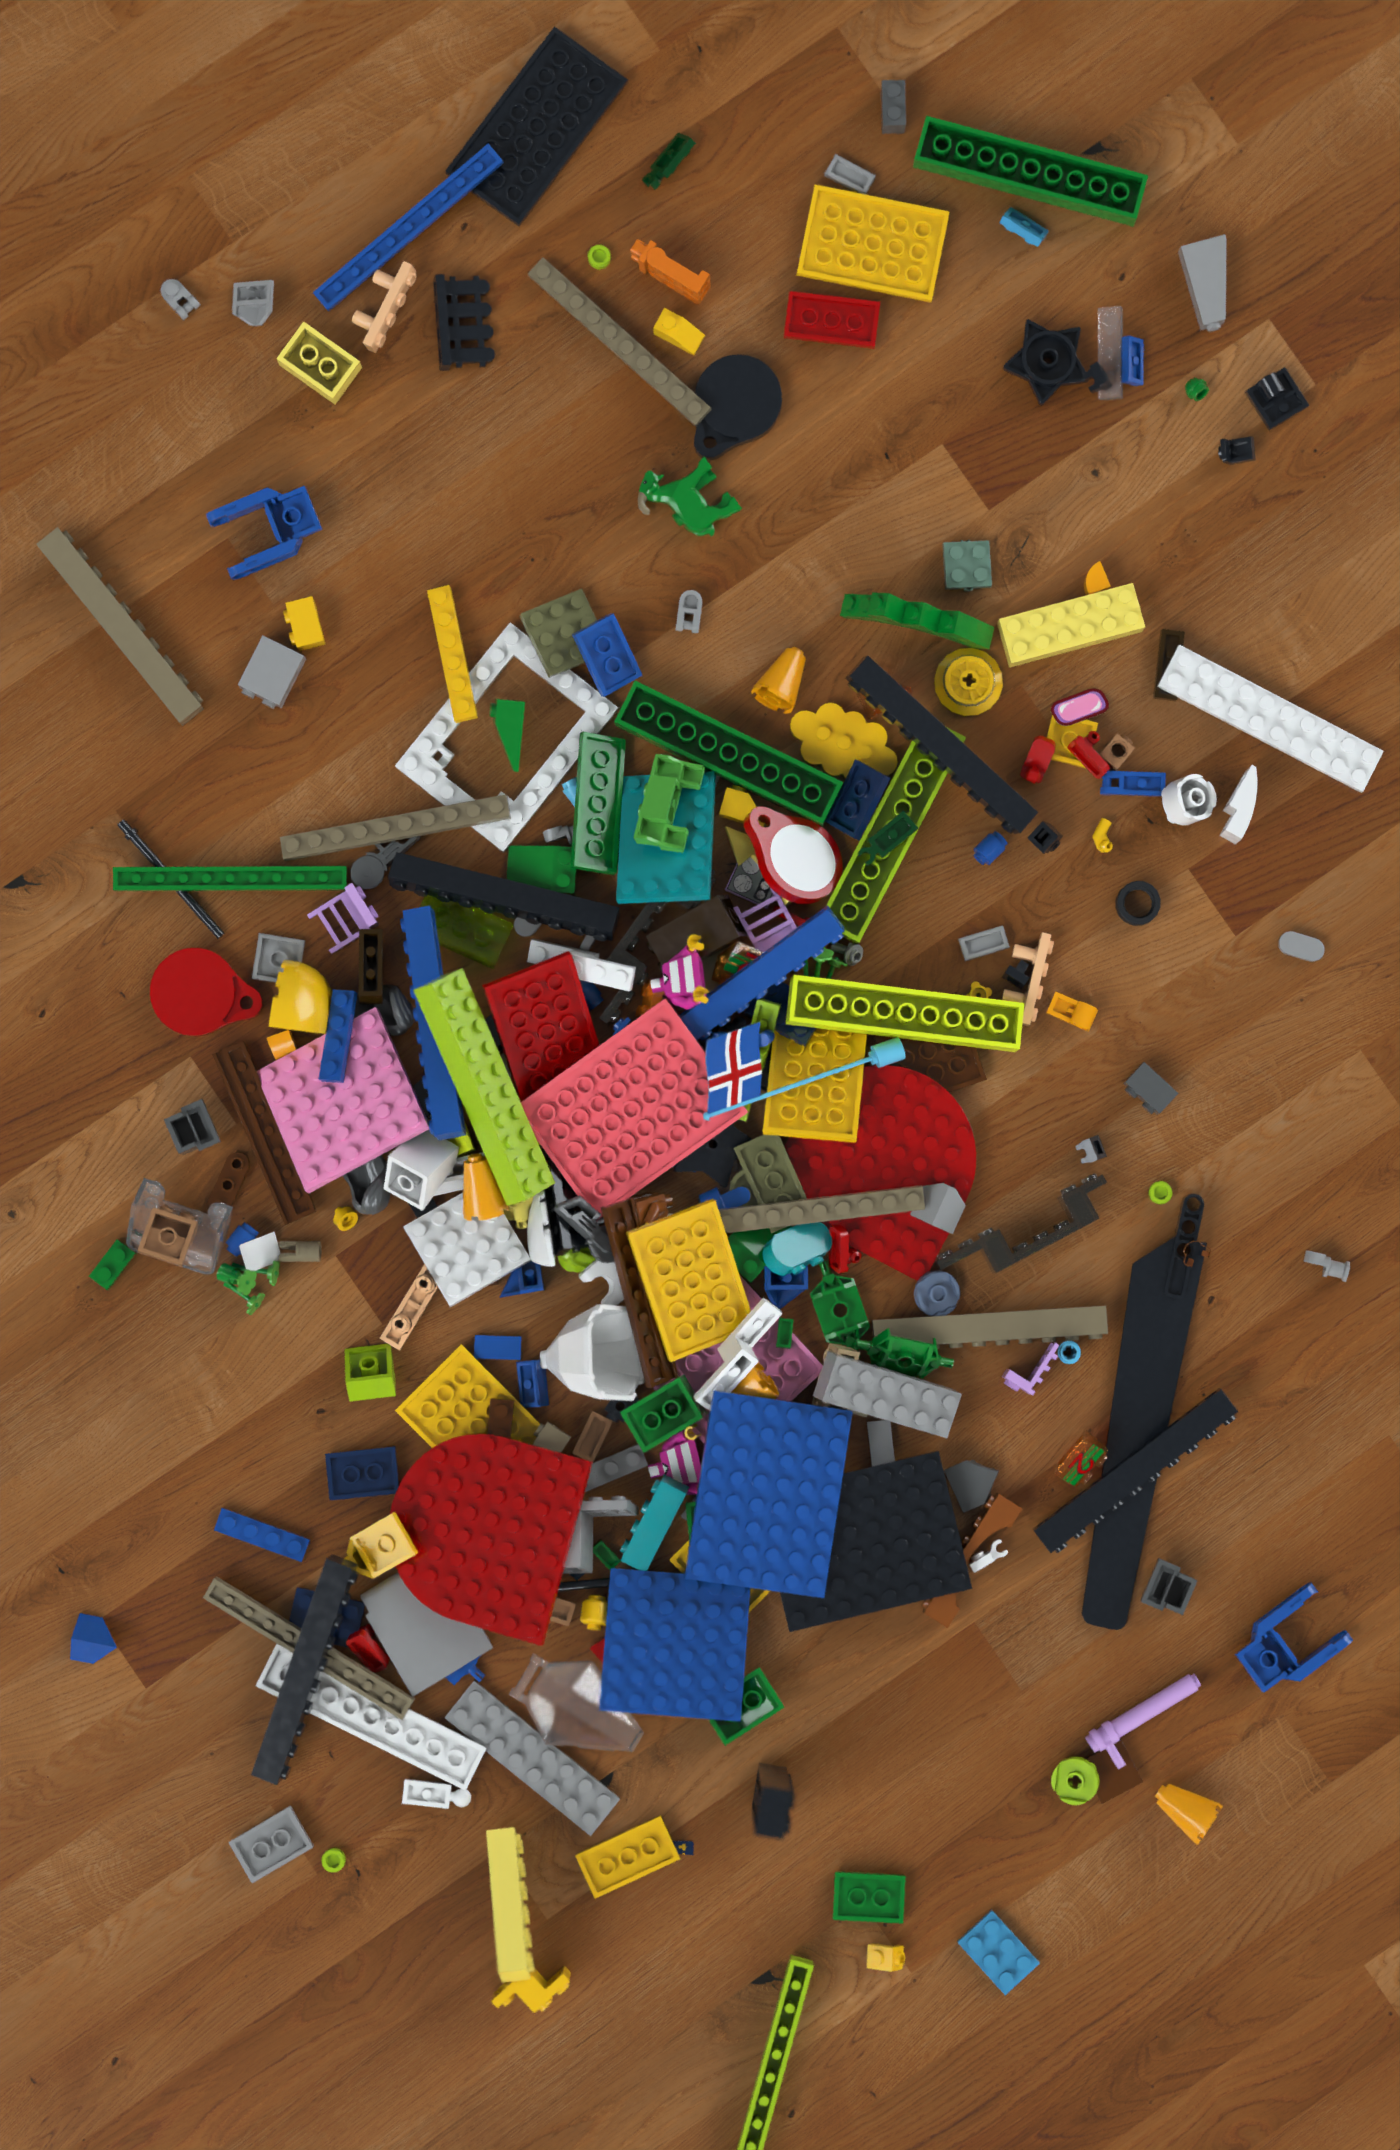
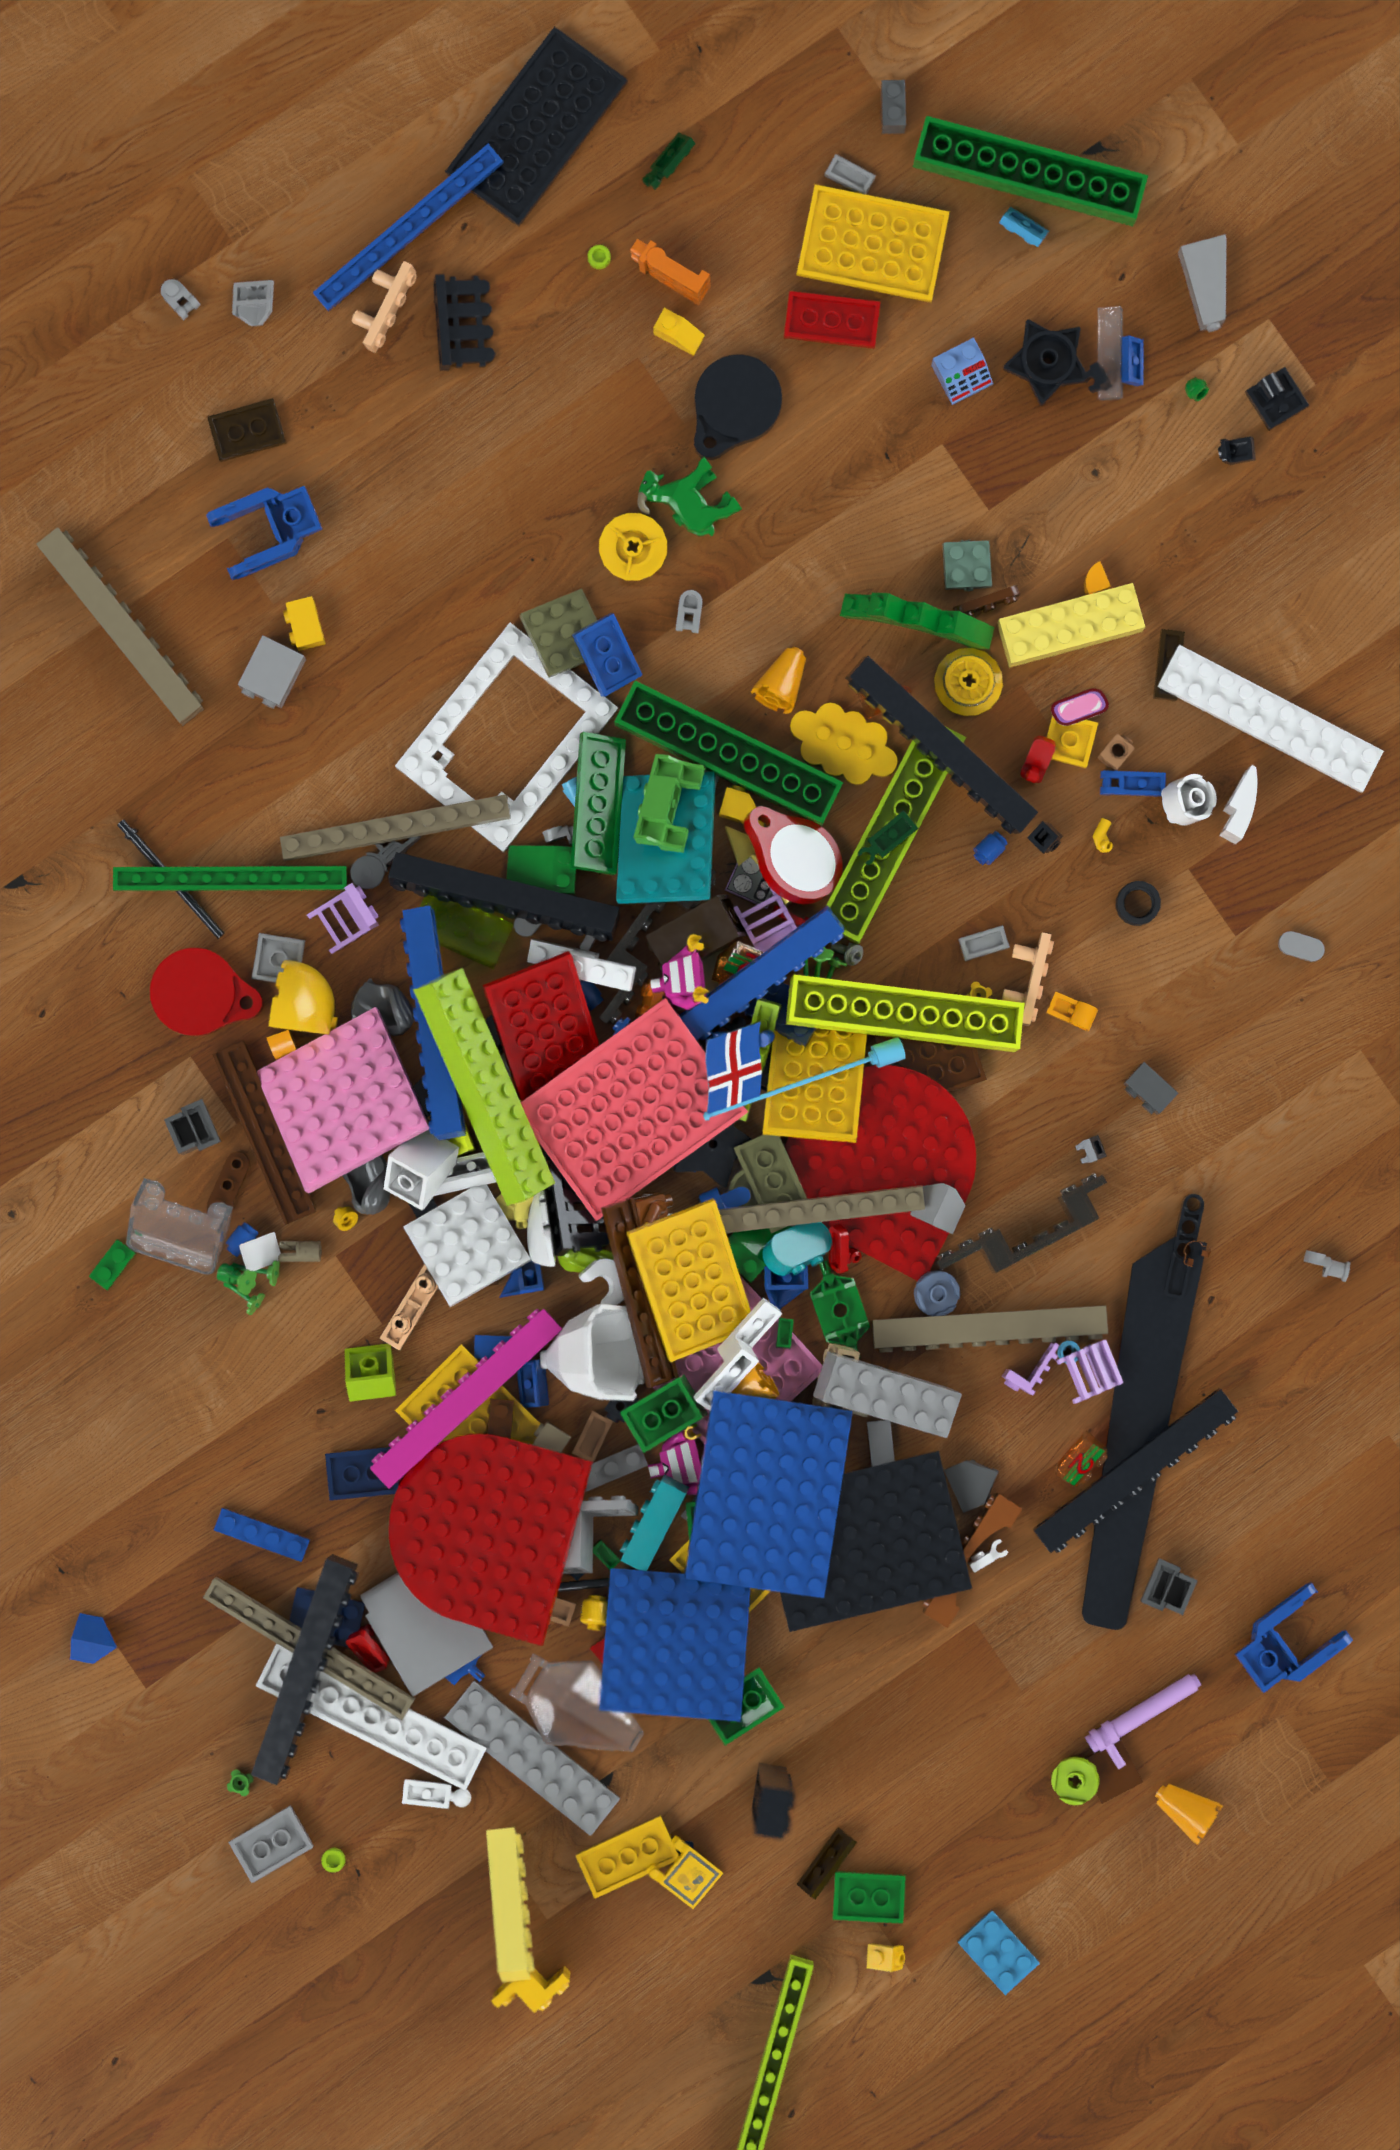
(168, 1236): medium nougat plate -> none
(238, 1776): none -> bright green plate
(246, 430): none -> dark brown tile
(319, 363): light yellow brick -> none
(338, 1036): blue plate -> none
(370, 966): dark brown brick -> none
(380, 1547): yellow plate -> none
(452, 654): yellow plate -> none
(466, 1398): none -> dark pink brick
(481, 1190): light orange cone -> none
(508, 721): green slope -> none
(595, 1235): dark grey piece -> none
(619, 341): dark tan plate -> none
(633, 529): none -> yellow piece
(688, 1876): none -> yellow flag
(826, 1863): none -> dark brown plate
(857, 799): dark blue plate -> none
(888, 1350): green plate -> none
(962, 371): none -> medium blue slope
(988, 602): none -> reddish brown plate
(1016, 975): black tile -> none
(1084, 752): red piece -> none
(1102, 1366): none -> lavender plate
(1160, 1192): lime tile -> none

